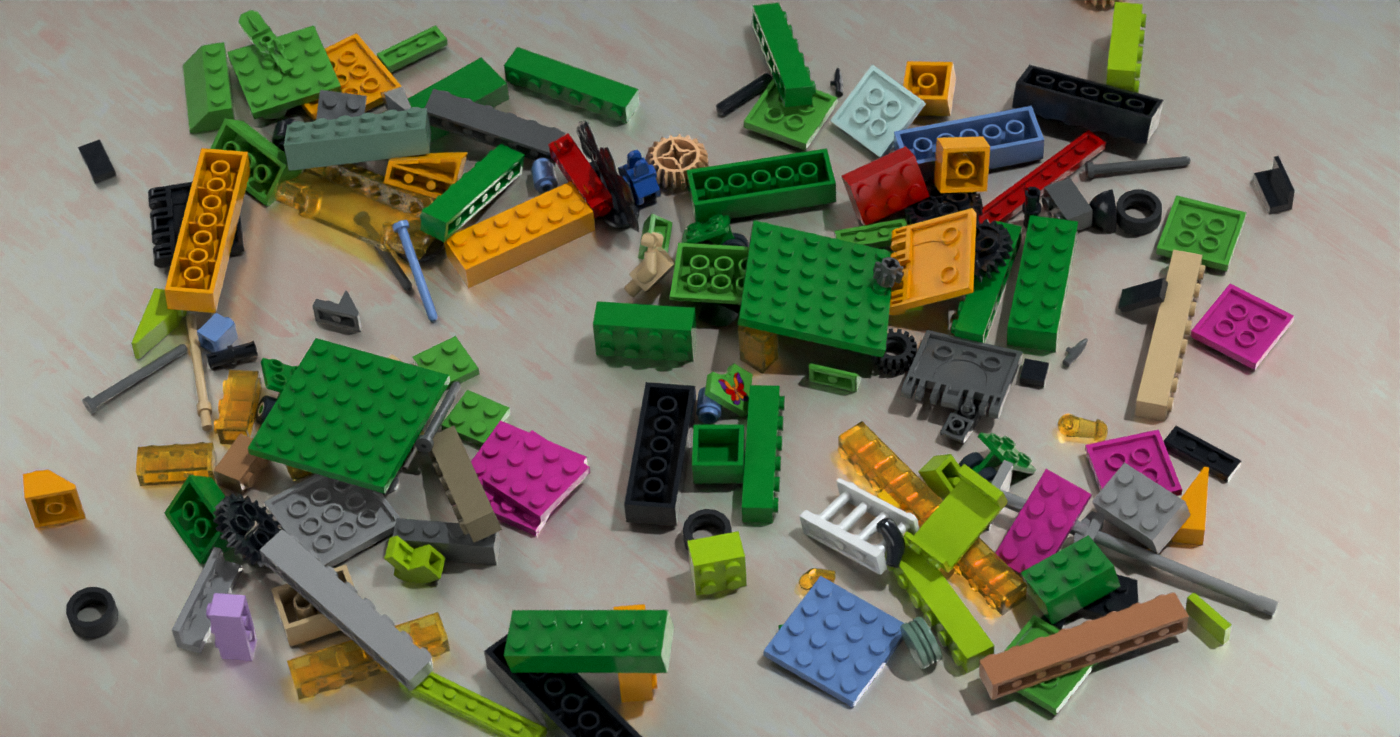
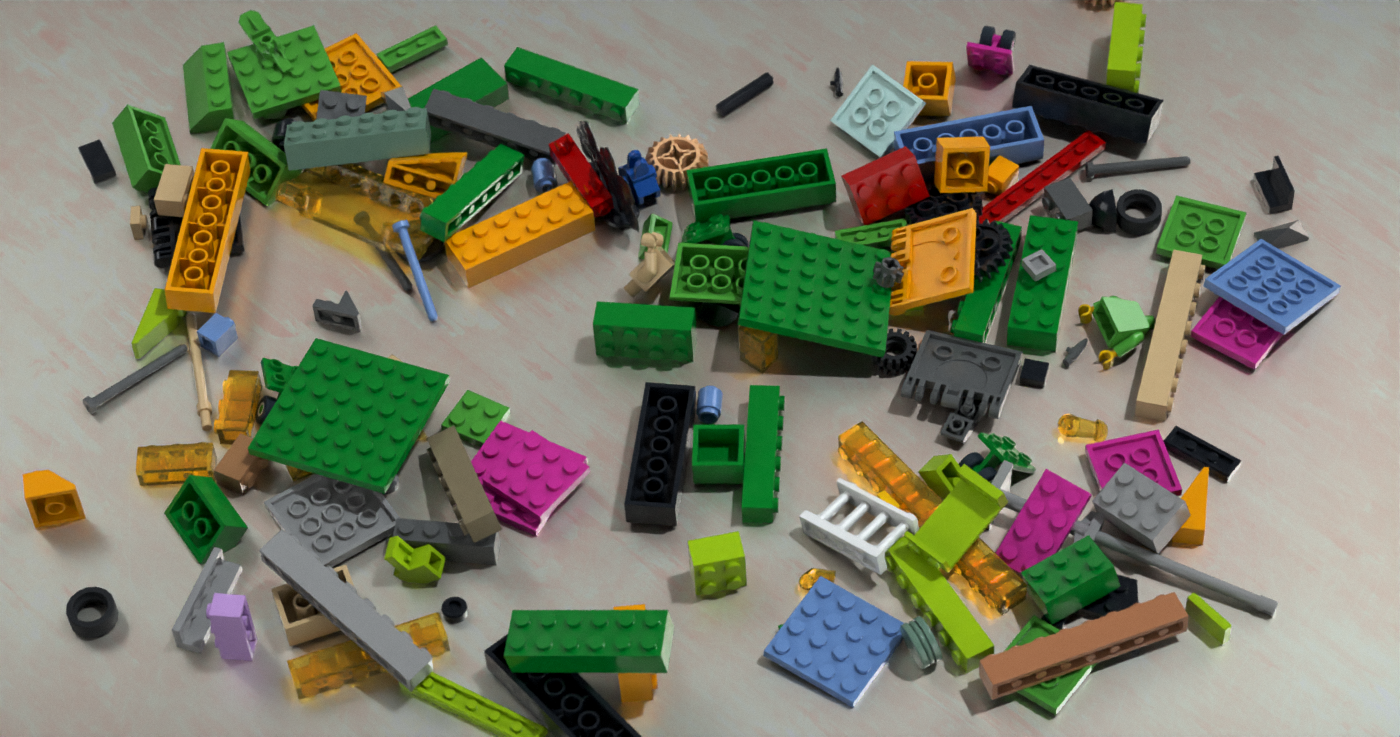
(138, 222): none -> tan plate
(144, 146): none -> bright green slope
(174, 190): none -> tan brick
(232, 354): black pin -> none
(236, 517): black gear -> none
(425, 442): dark grey bar -> none
(449, 359): bright green plate -> none
(454, 610): none -> black tile
(704, 518): black tyre -> none
(730, 389): bright green tile -> none
(783, 55): green brick -> none
(789, 124): bright green plate -> none
(834, 377): bright green slope -> none
(894, 541): black arm -> none
(992, 52): none -> dark pink plate
(1002, 175): none -> light orange brick
(1031, 205): black pin -> none
(1038, 265): none -> light grey plate
(1120, 324): none -> bright green torso
(1143, 295): black tile -> none
(1272, 286): none -> medium blue plate
(1283, 235): none -> dark grey slope

